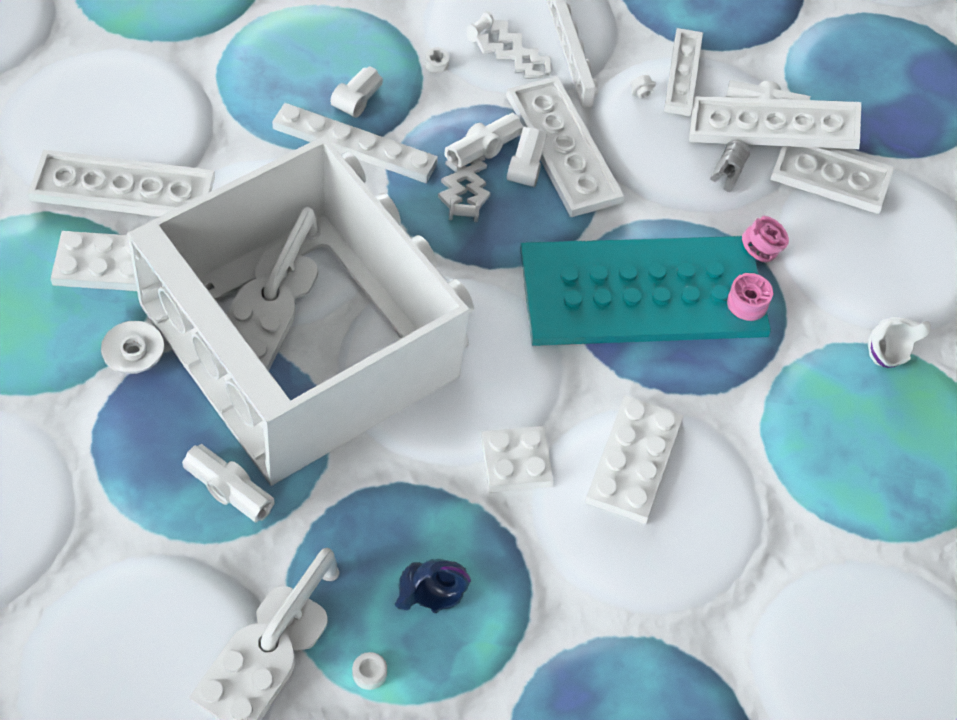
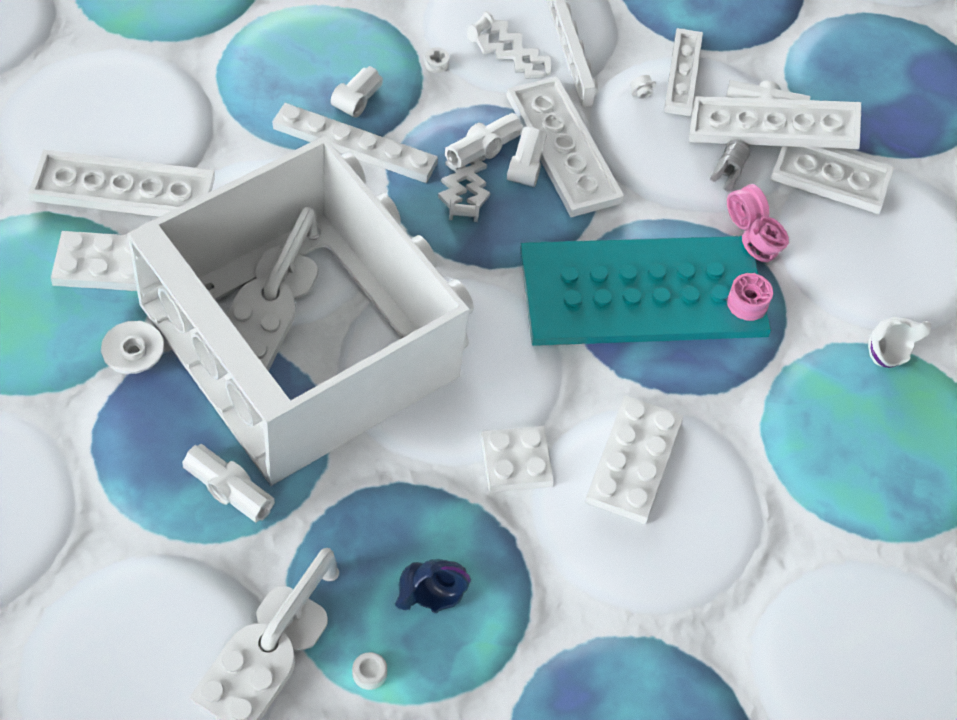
(747, 205): none -> bright pink wheel

